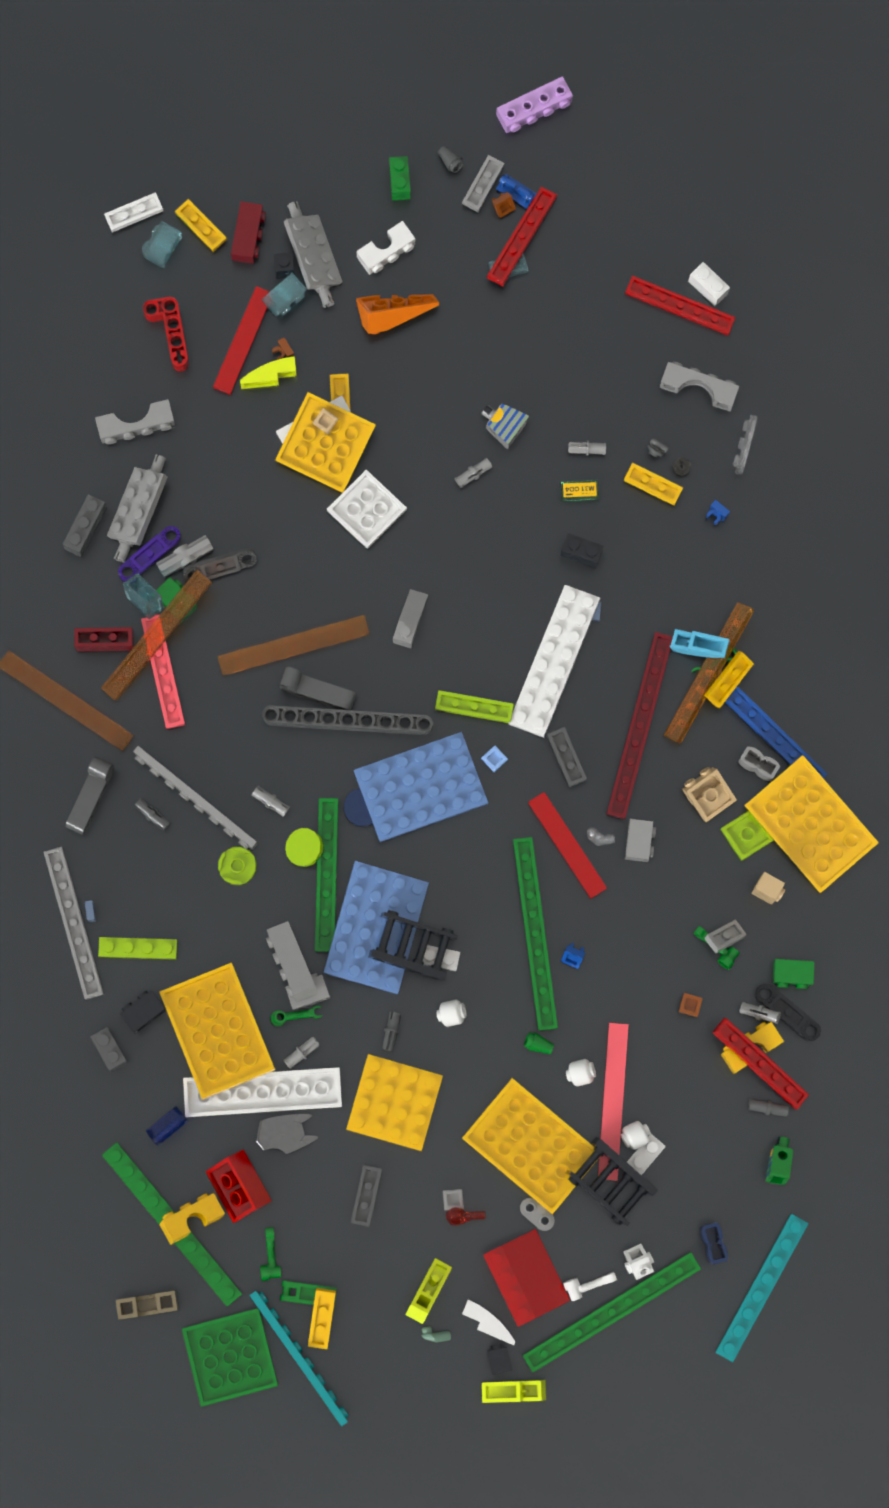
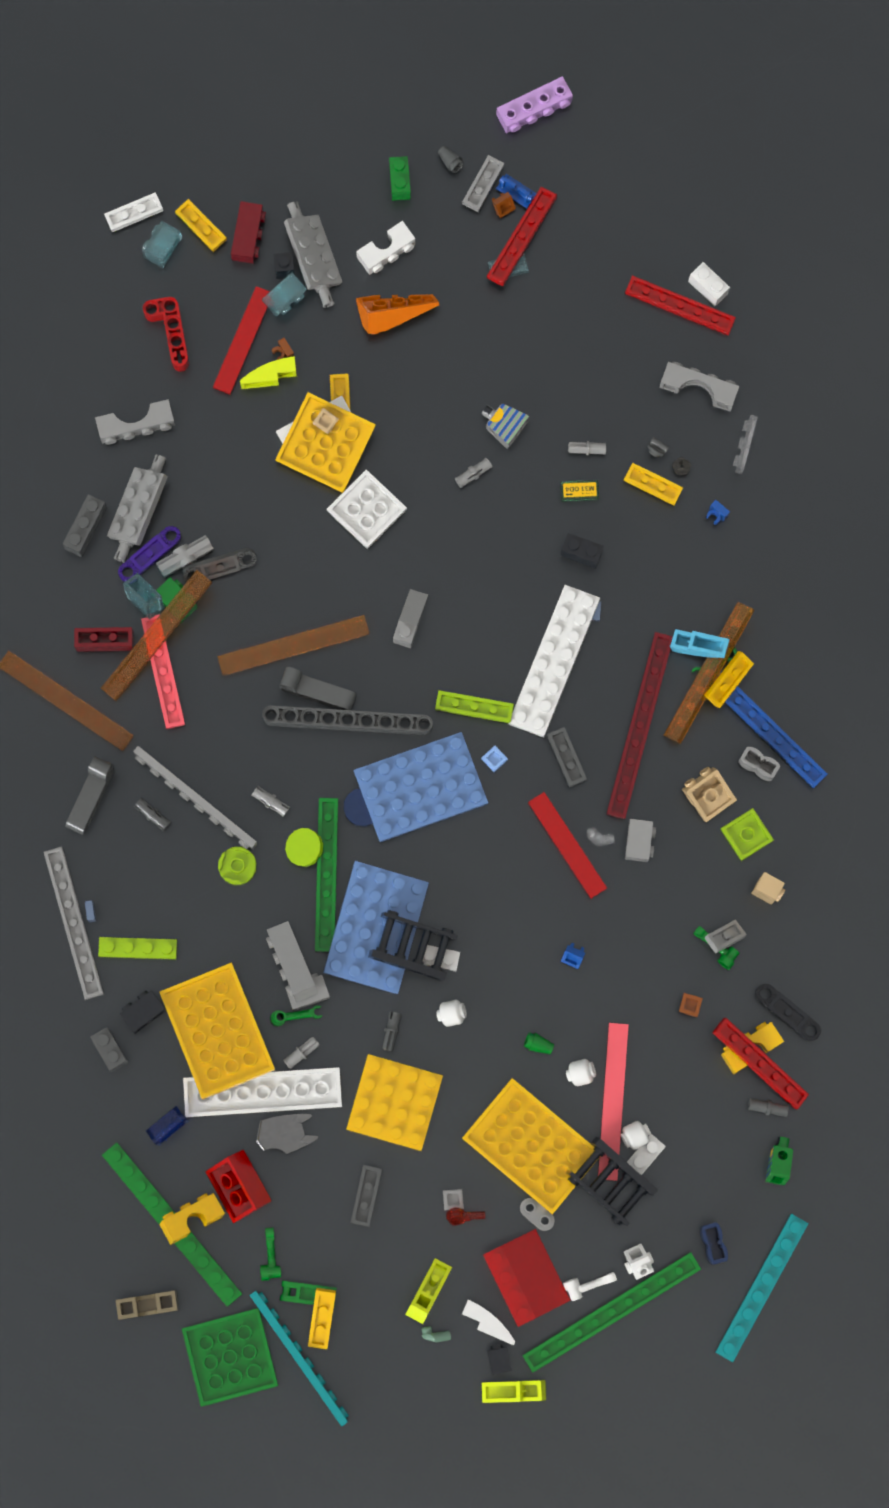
(535, 934): green plate -> none
(772, 1016): light grey pin -> none
(793, 973): green brick -> none
(811, 824): yellow plate -> none

